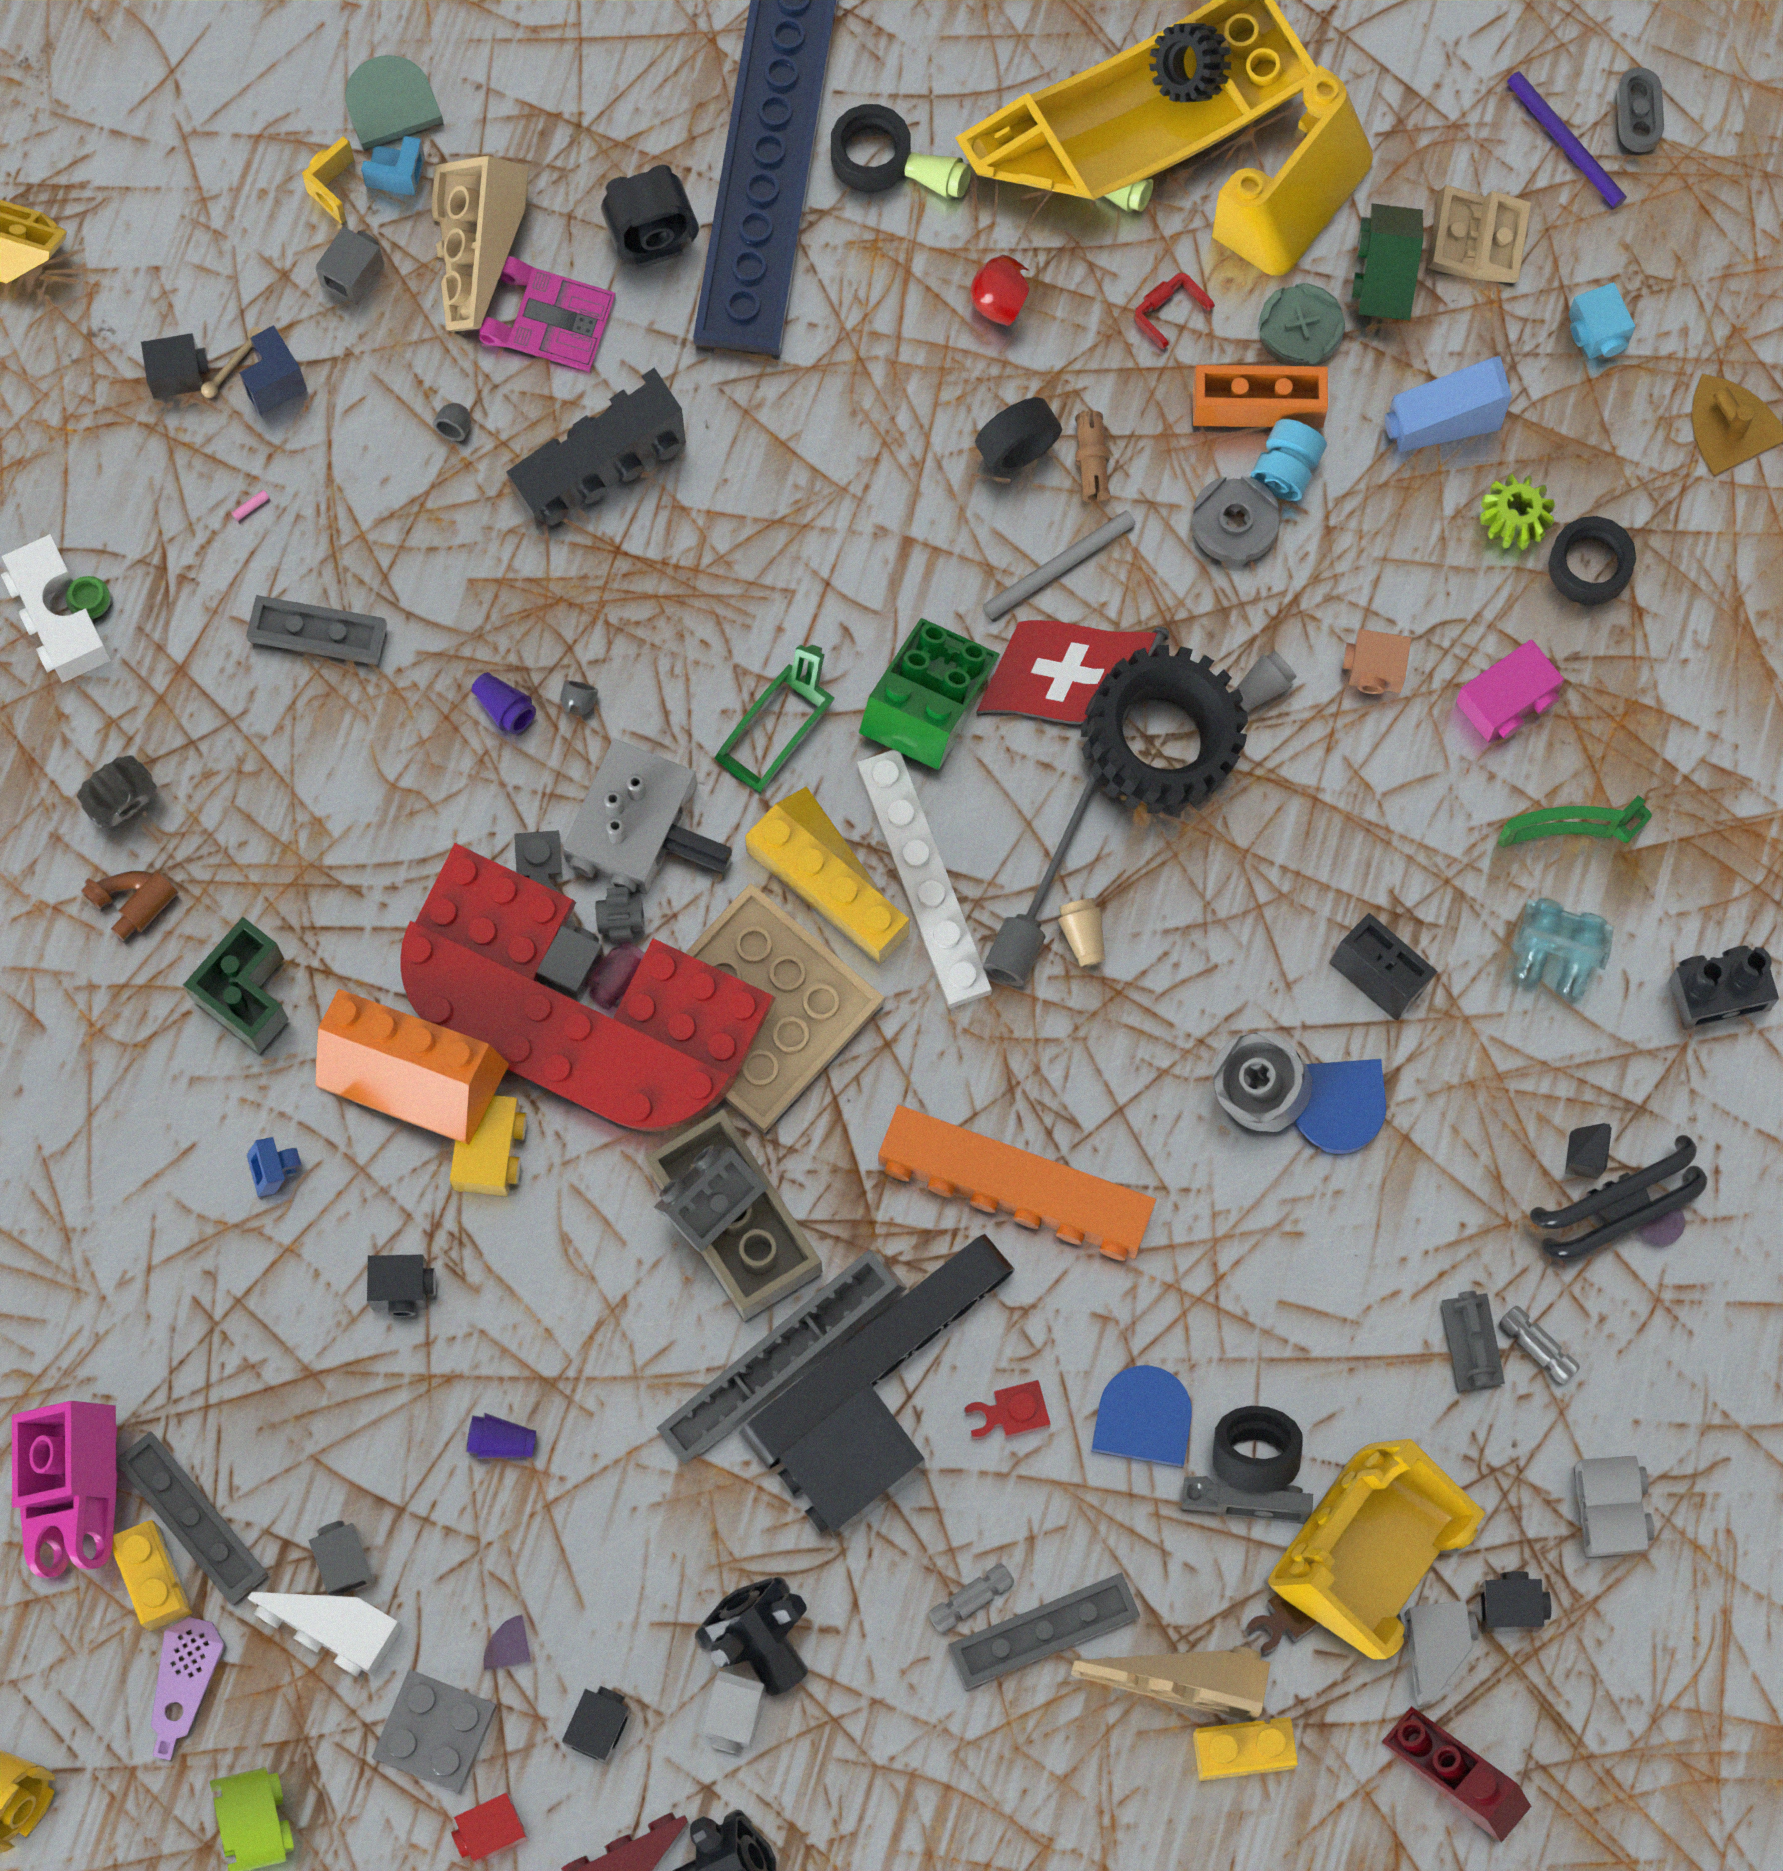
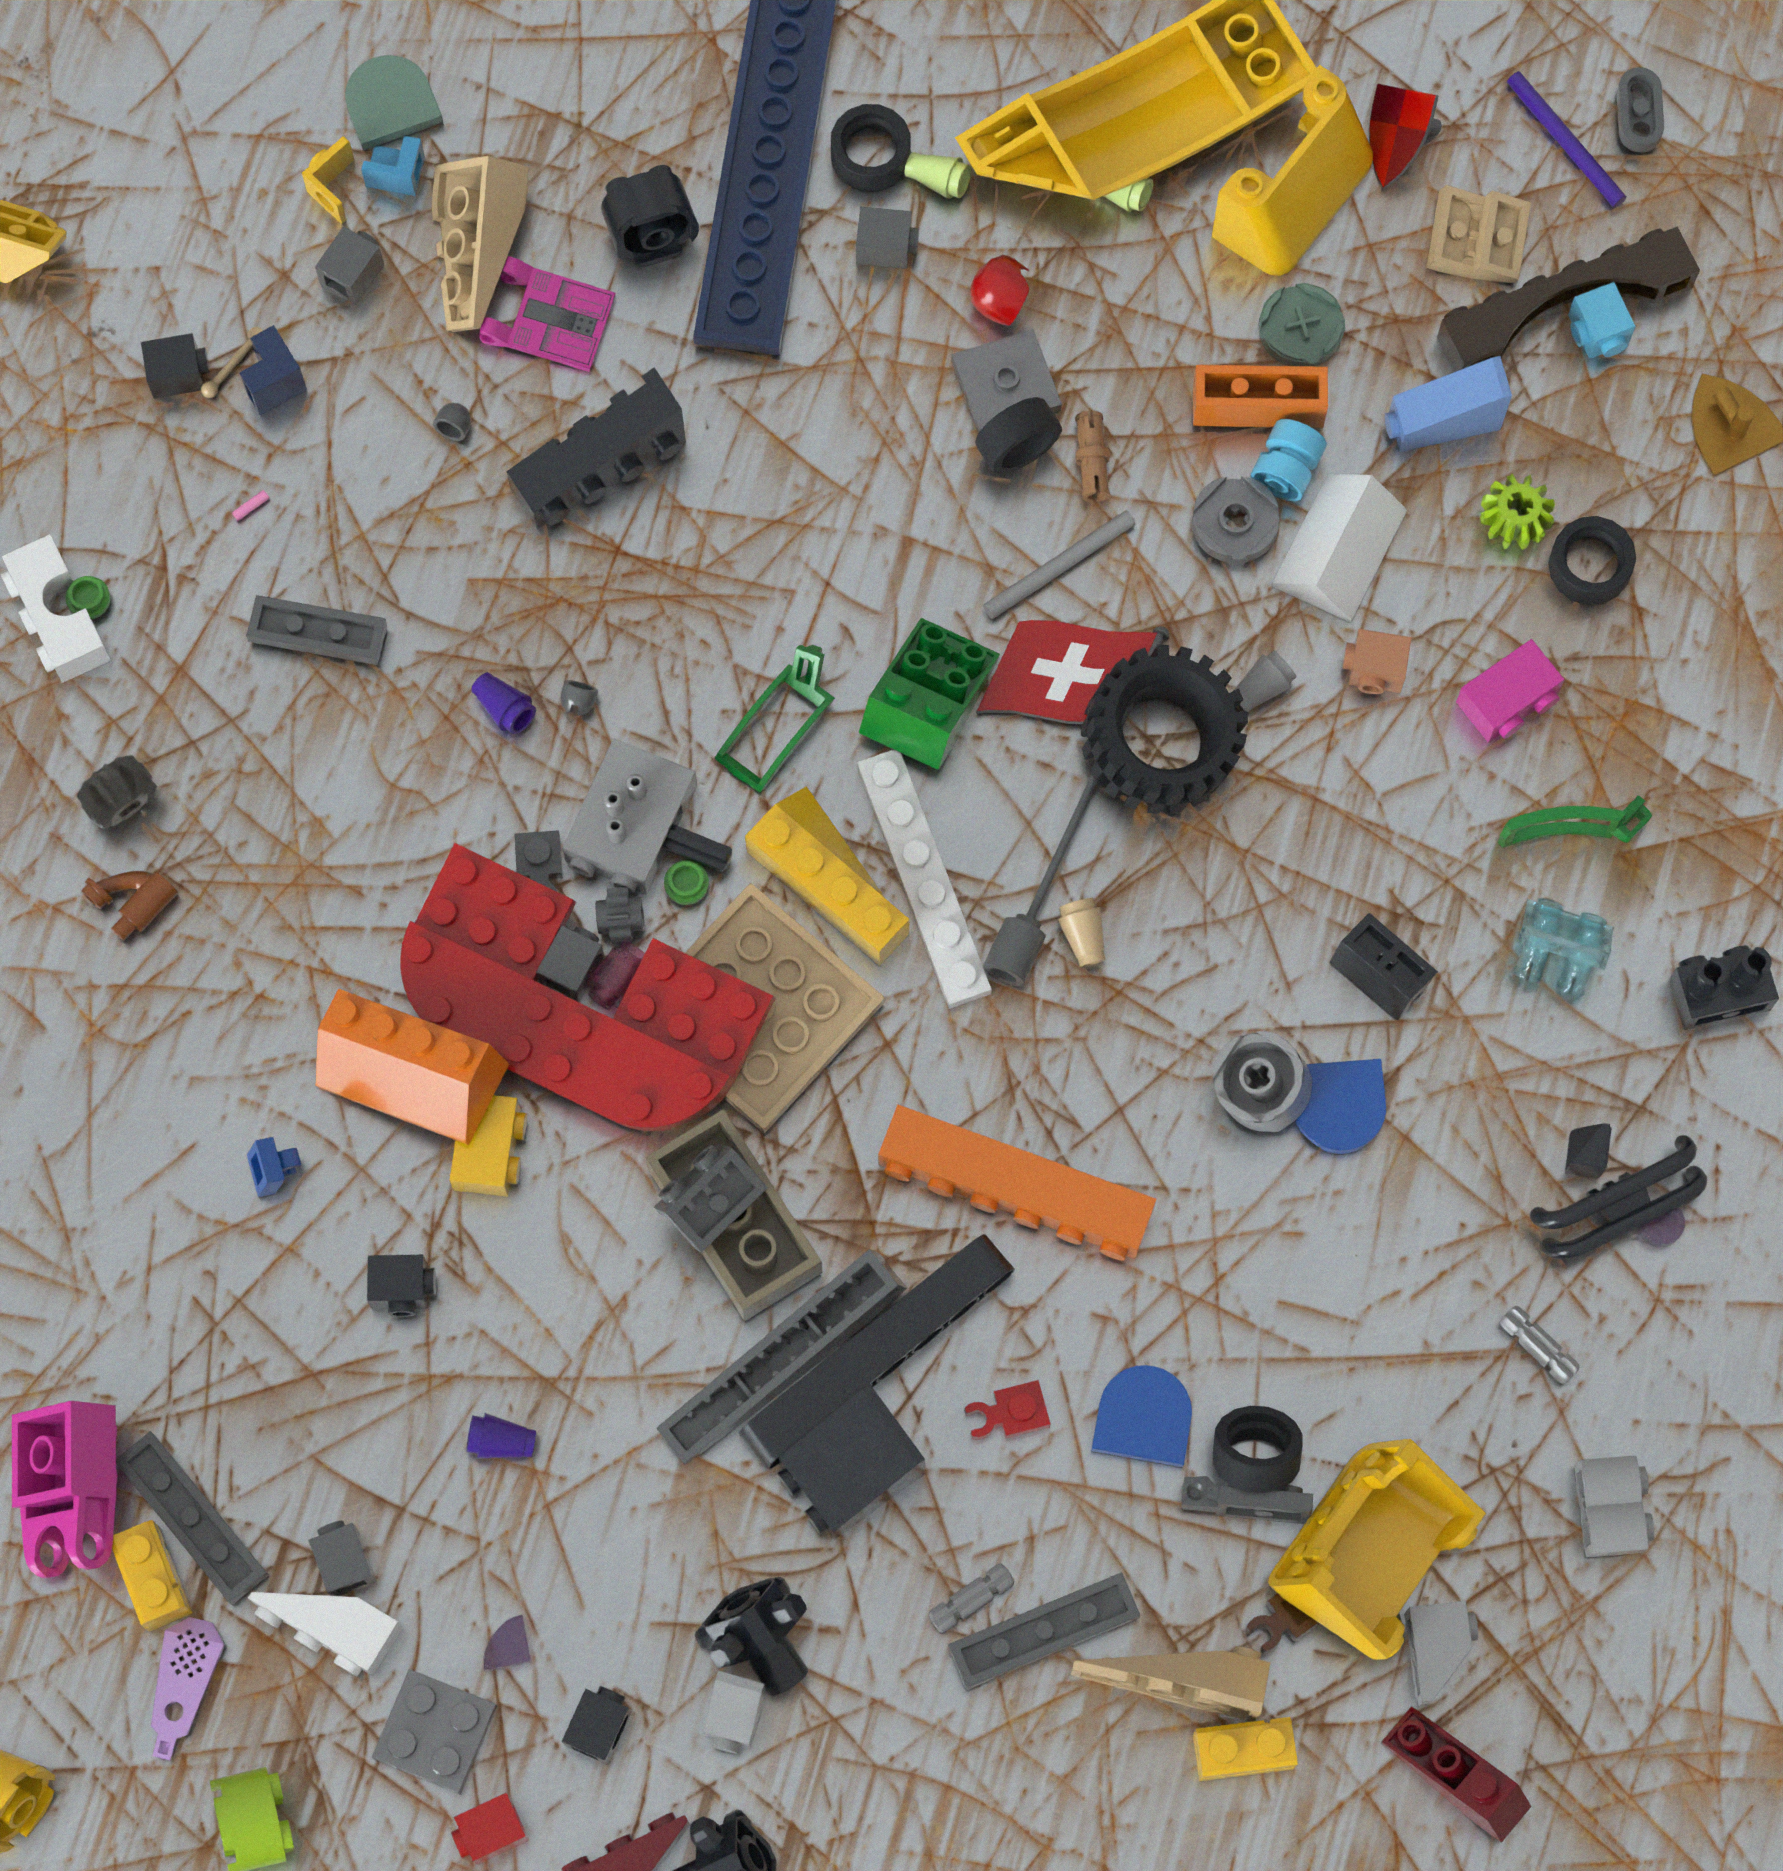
(230, 983): dark green brick -> none
(686, 882): none -> bright green plate
(885, 237): none -> dark grey brick
(1003, 375): none -> flat silver plate
(1161, 294): red piece -> none
(1171, 62): black tyre -> none
(1341, 544): none -> white slope
(1392, 253): dark green brick -> none
(1399, 129): none -> shield
(1473, 1341): dark grey hinge -> none
(1514, 1604): black brick -> none
(1644, 271): none -> dark brown arch

